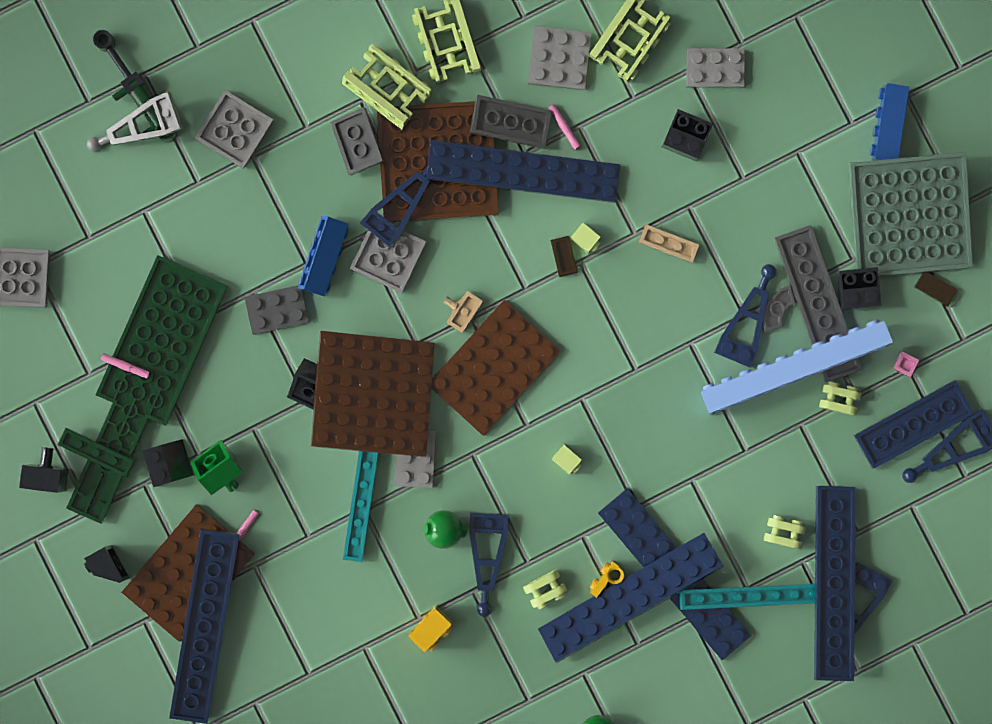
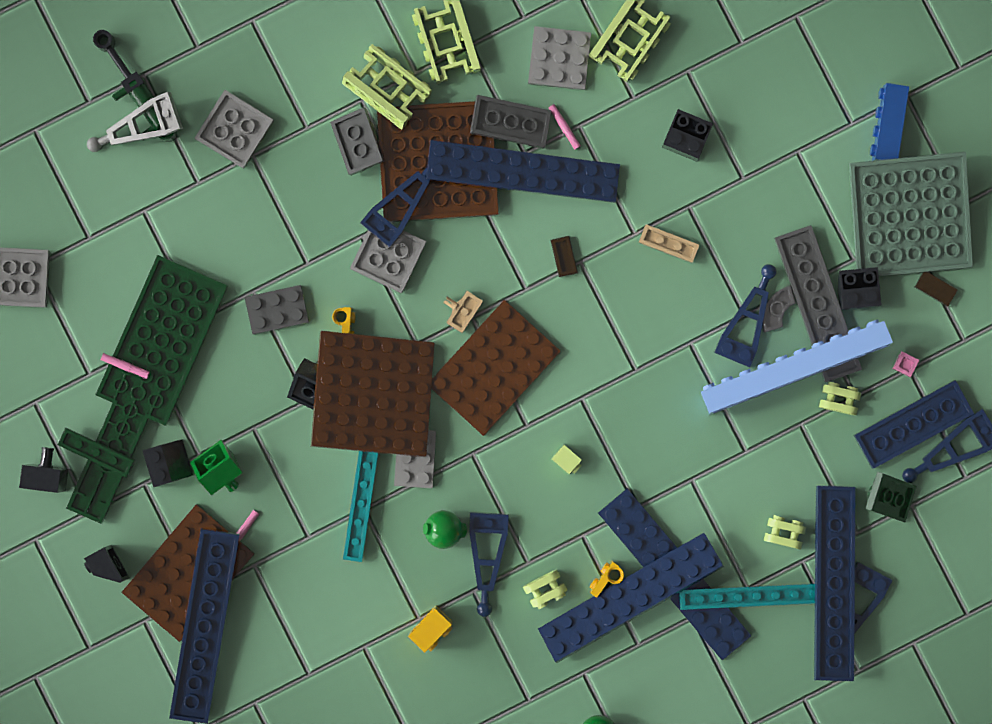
(323, 256): blue brick -> none
(346, 325): none -> yellow plate
(586, 238): yellowish green brick -> none
(714, 68): light grey plate -> none
(890, 497): none -> dark green plate

